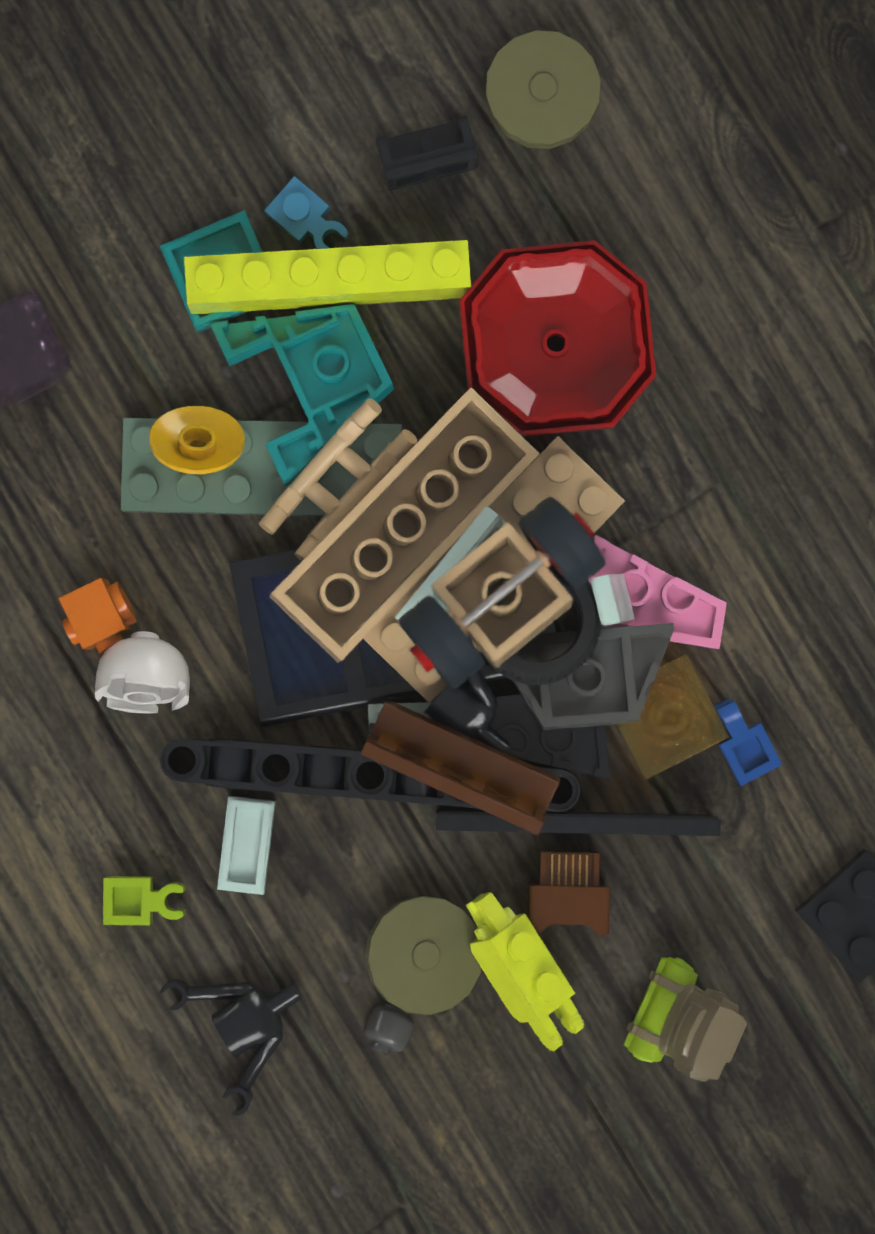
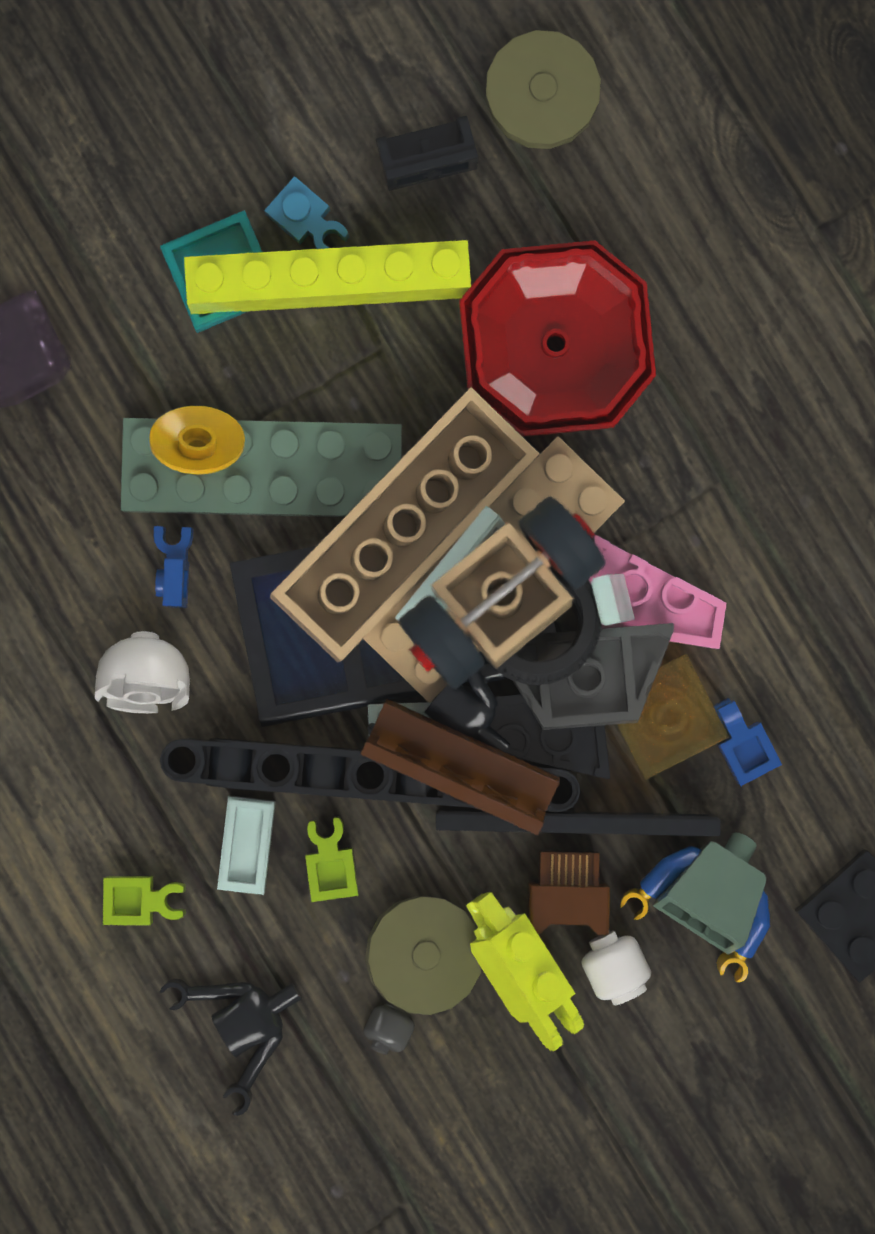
(97, 615): orange brick -> none
(173, 580): none -> blue plate
(328, 365): teal wing -> none
(330, 869): none -> lime plate
(337, 450): tan piece -> none
(616, 968): none -> white head
(685, 1023): dark tan piece -> none
(713, 896): none -> sand green torso

